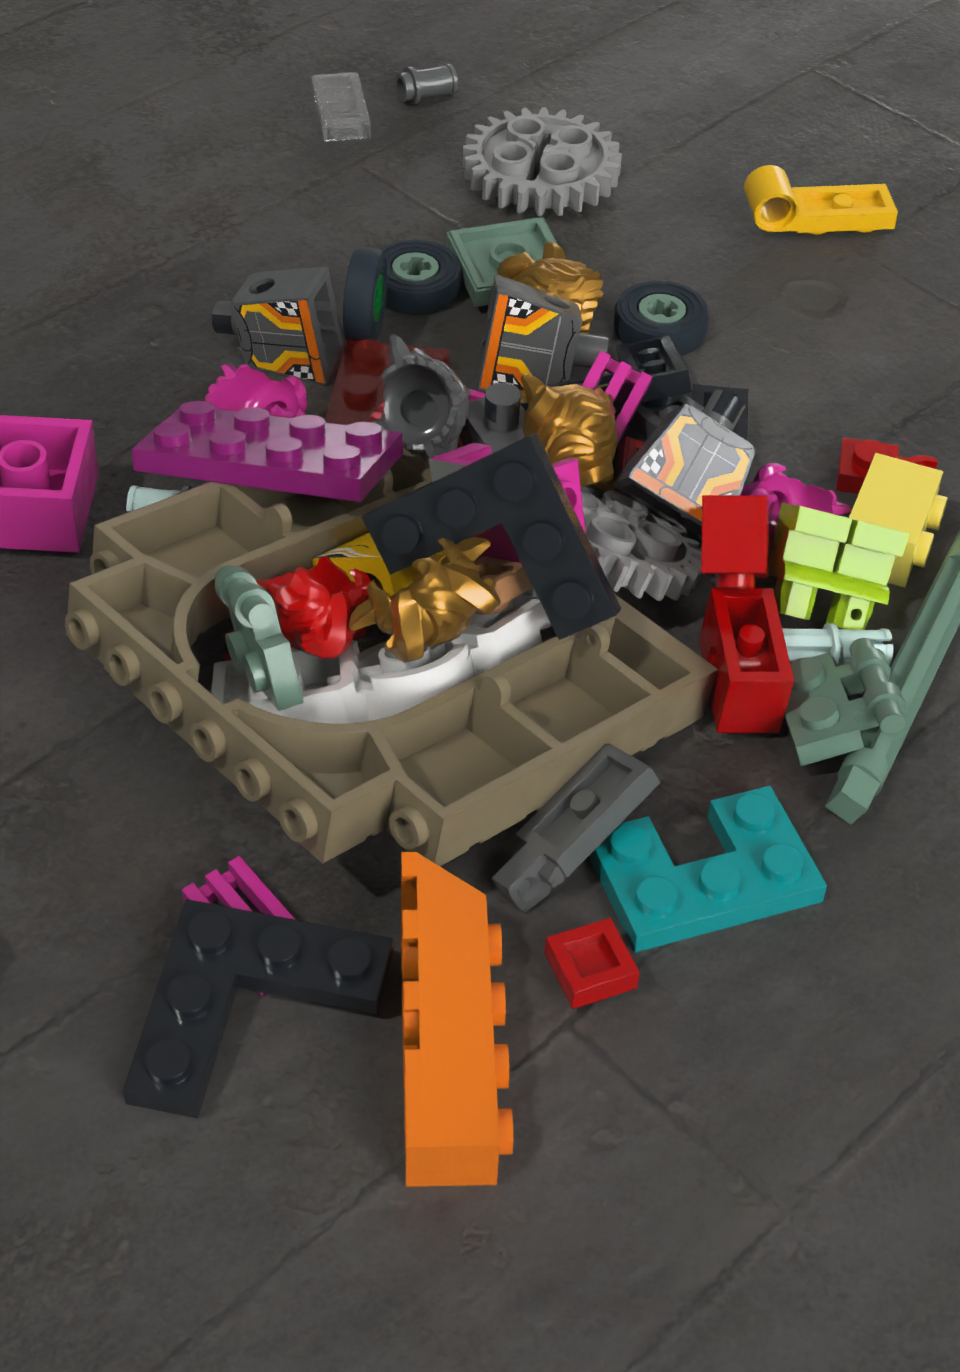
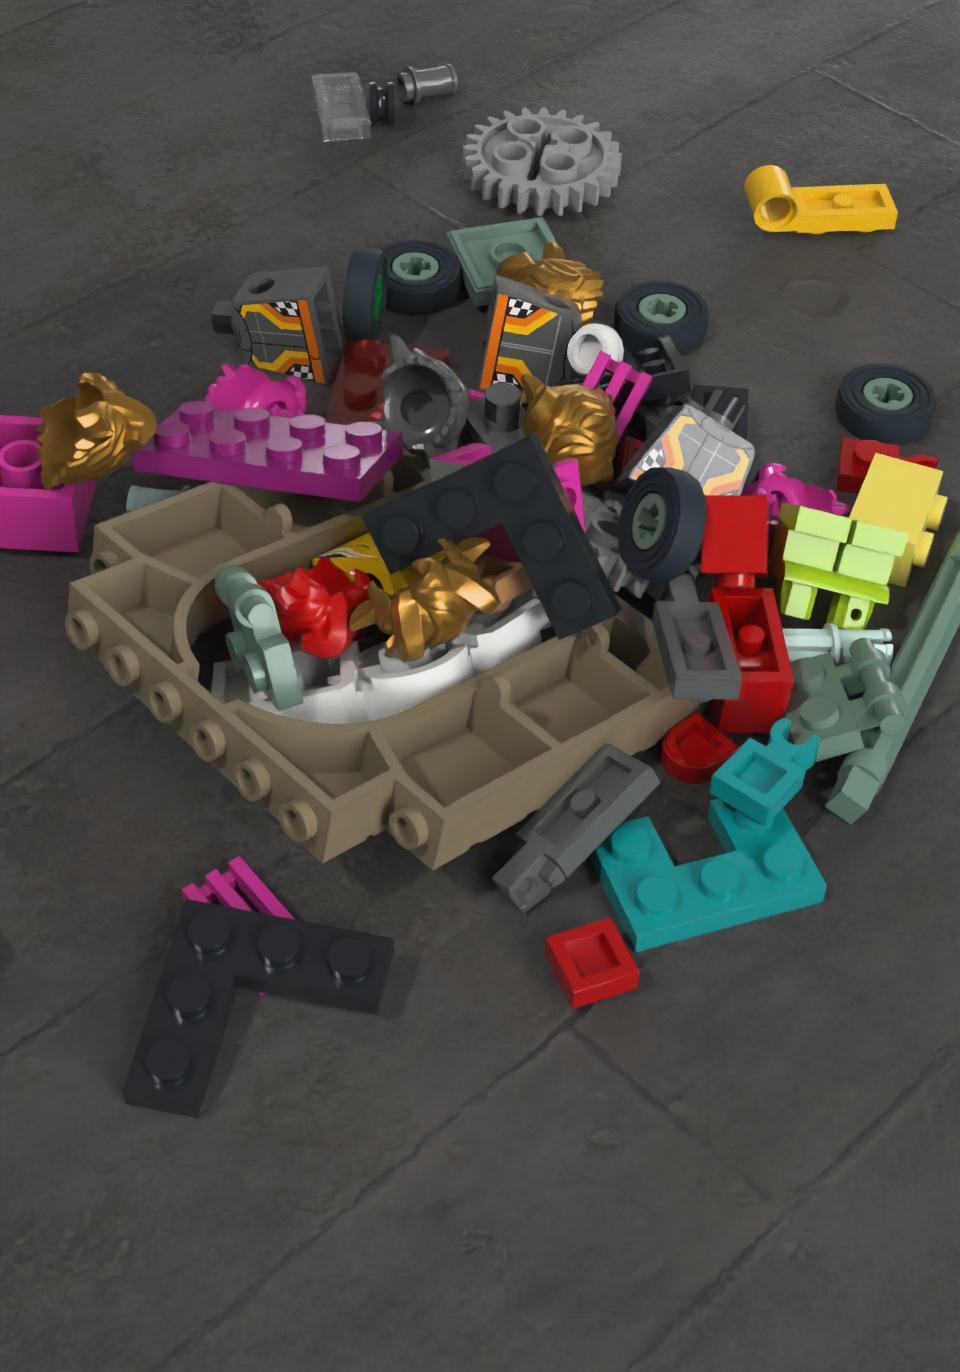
(91, 432): none -> pearl gold hair
(381, 102): none -> black bush
(448, 1031): orange wedge -> none
(589, 342): none -> white plate
(662, 524): none -> black bush
(695, 645): none -> dark grey hinge
(695, 750): none -> red tile
(762, 777): none -> teal plate
(885, 404): none -> black bush

